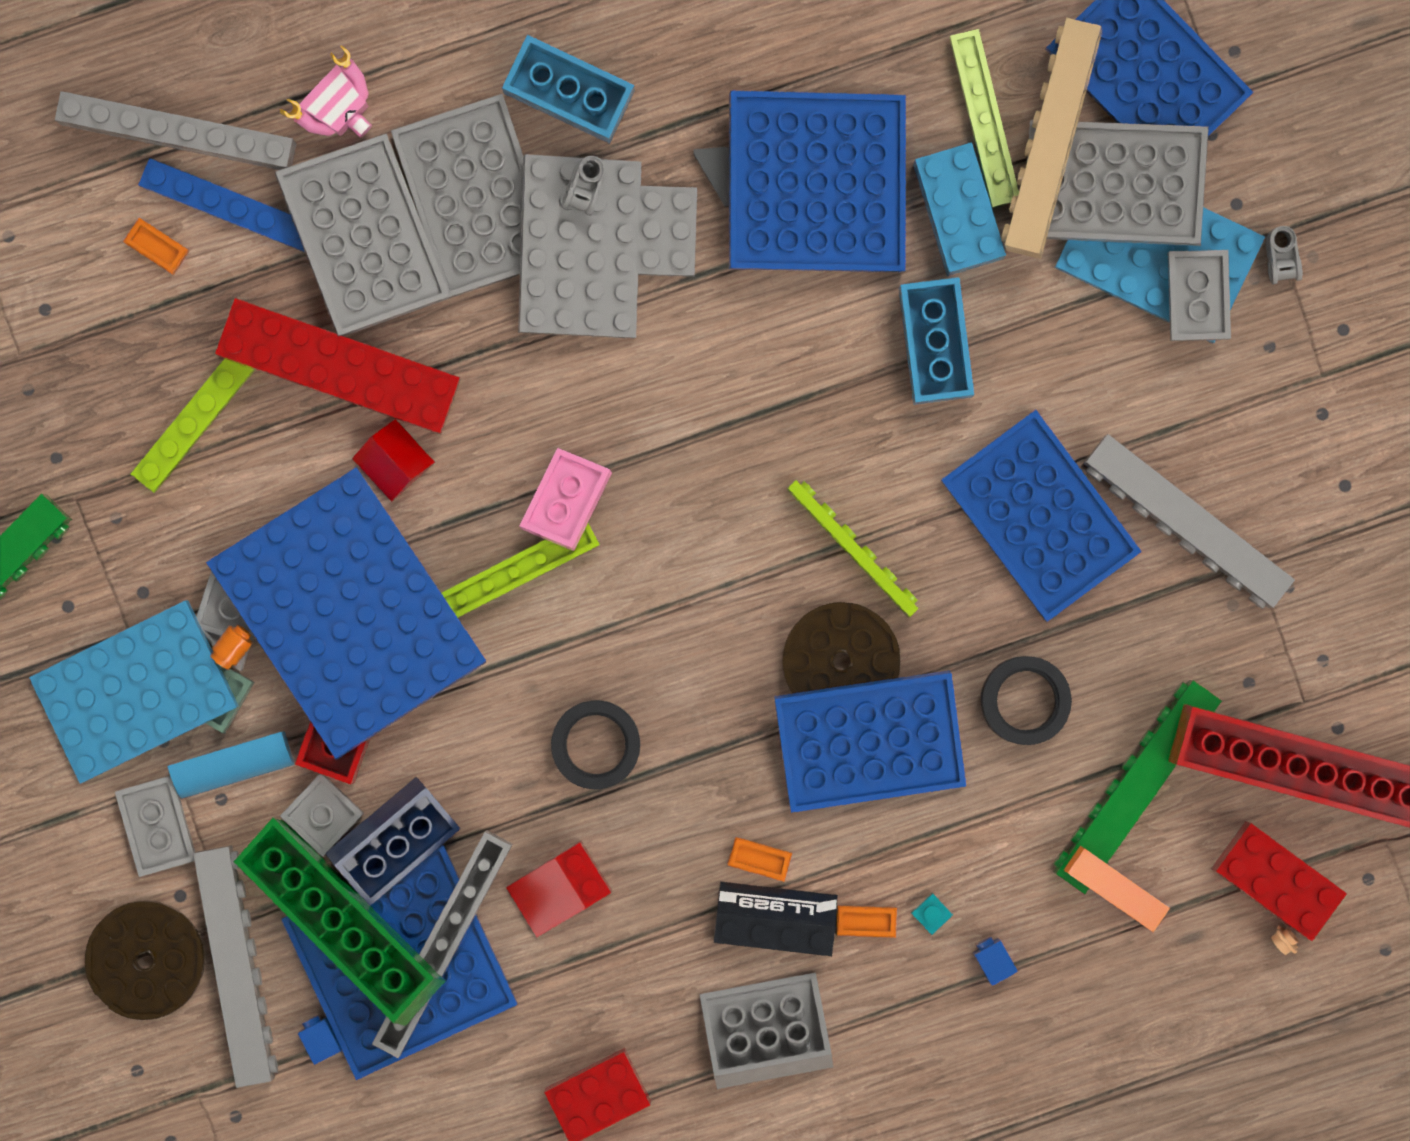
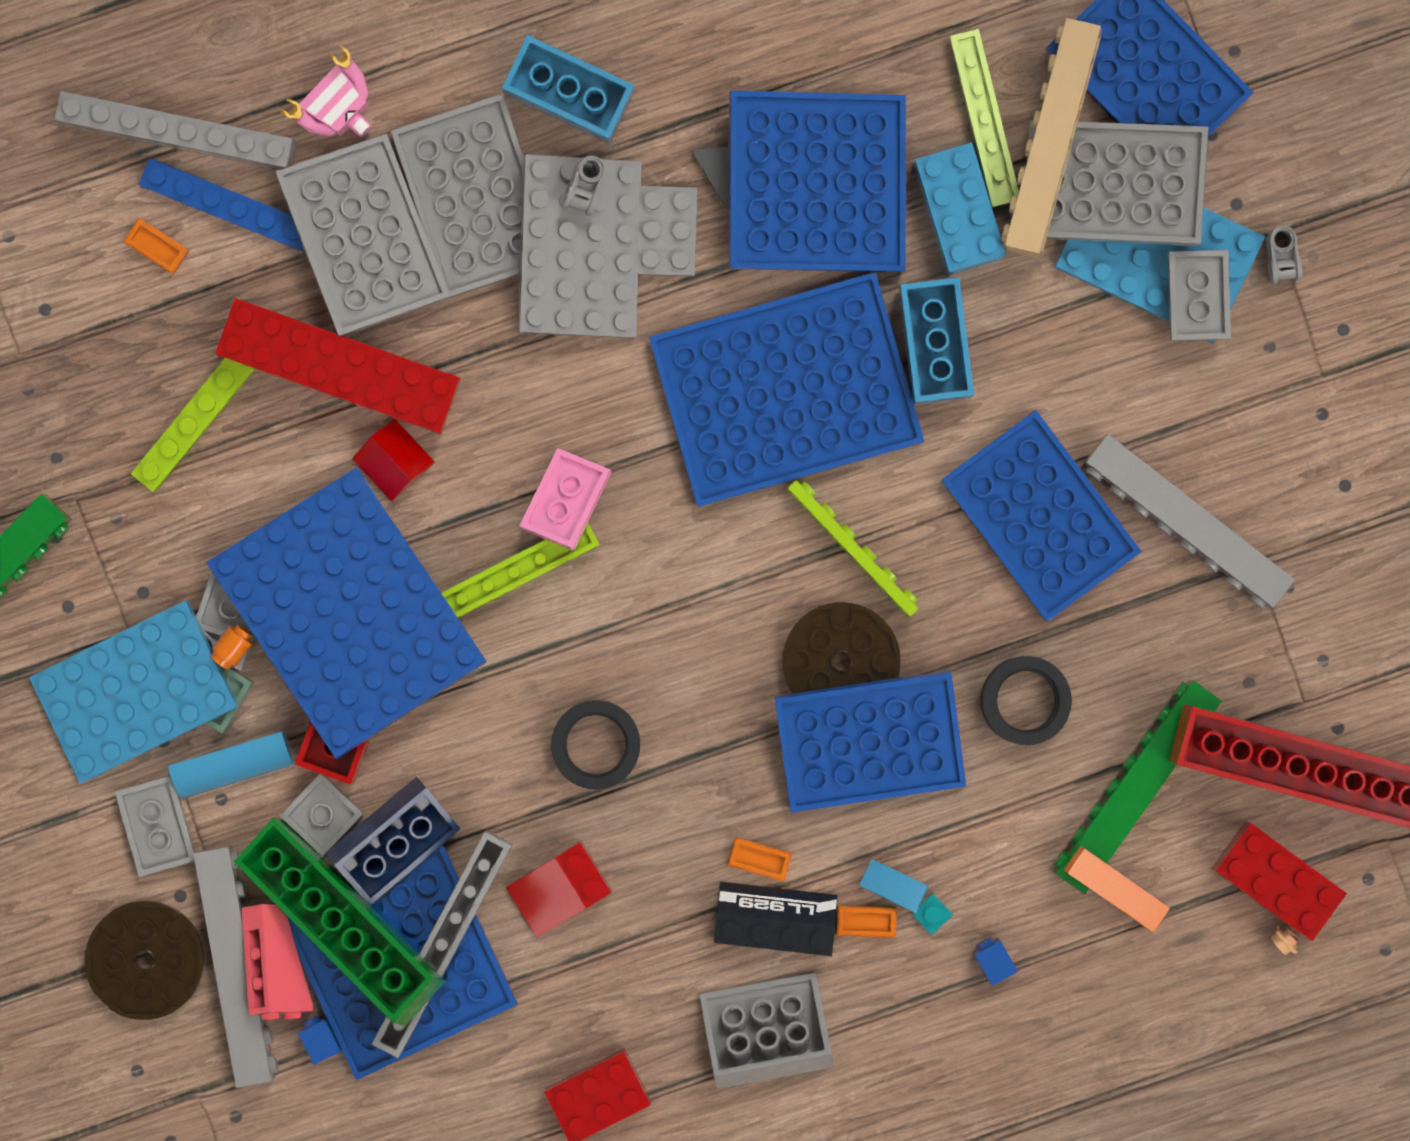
(273, 965): none -> coral slope
(786, 389): none -> blue plate
(893, 886): none -> dark azure slope

